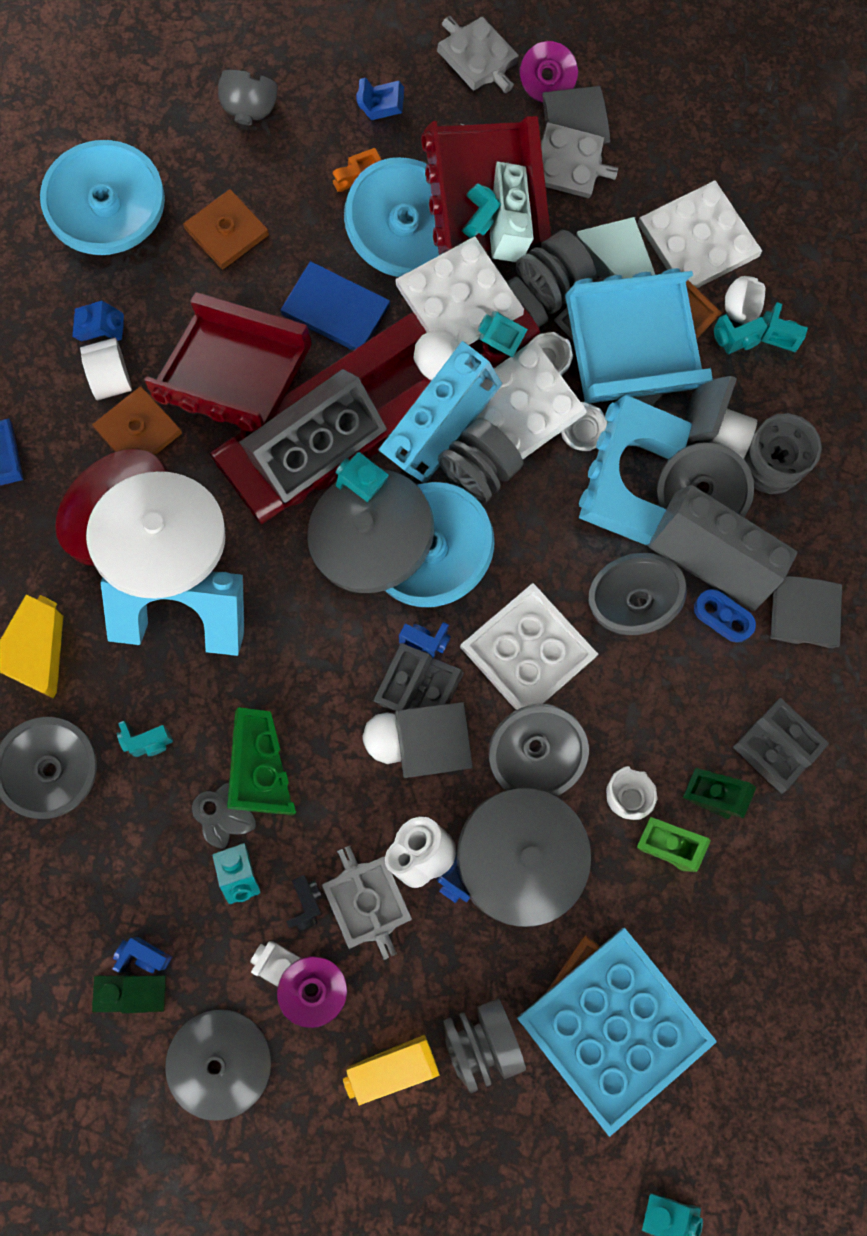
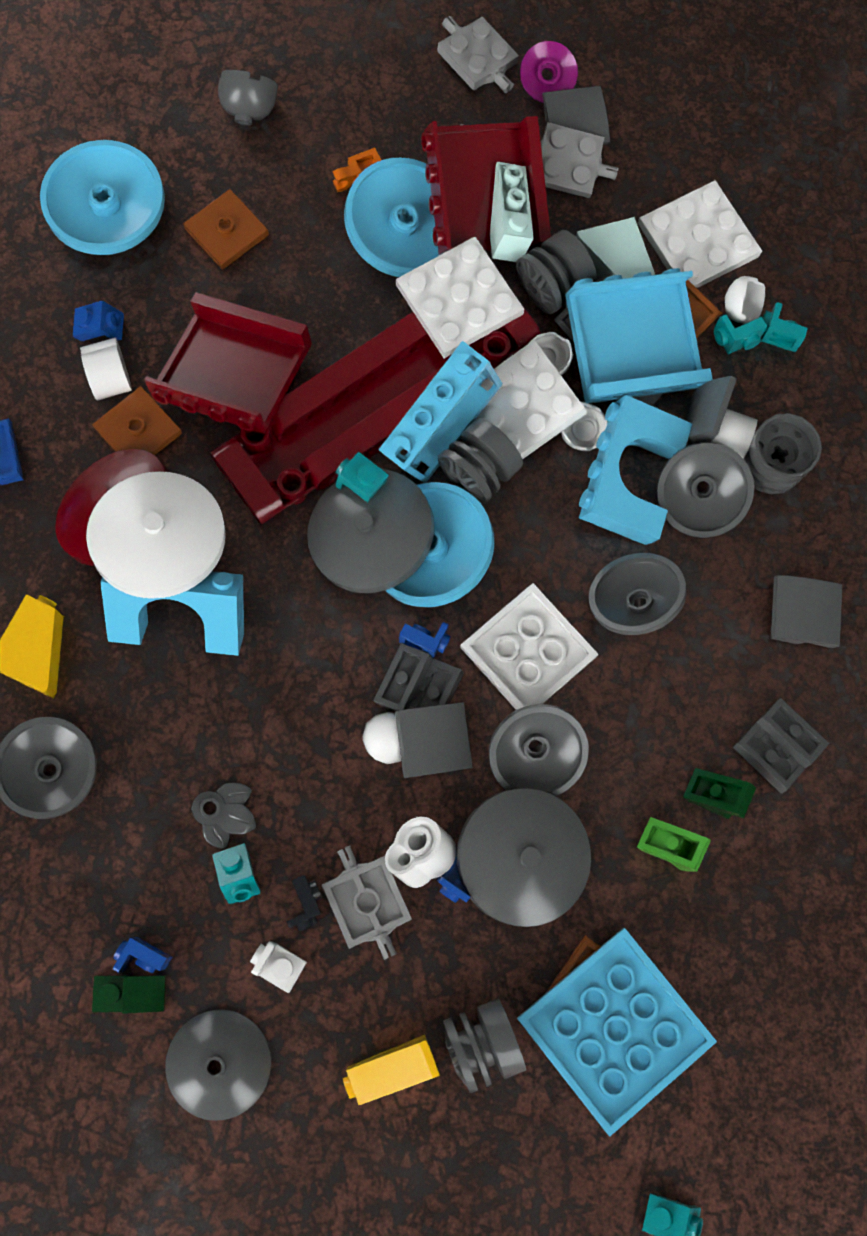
(150, 742): teal bracket -> none
(256, 767): green wing -> none
(314, 435): dark grey slope -> none
(315, 1008): magenta dish -> none
(335, 307): blue tile -> none
(380, 100): blue bracket -> none
(433, 351): white hair -> none
(487, 204): teal bracket -> none
(501, 333): teal bracket -> none
(528, 301): dark grey beam -> none
(631, 794): white hair -> none
(722, 547): dark grey slope -> none
(725, 613): blue plate -> none

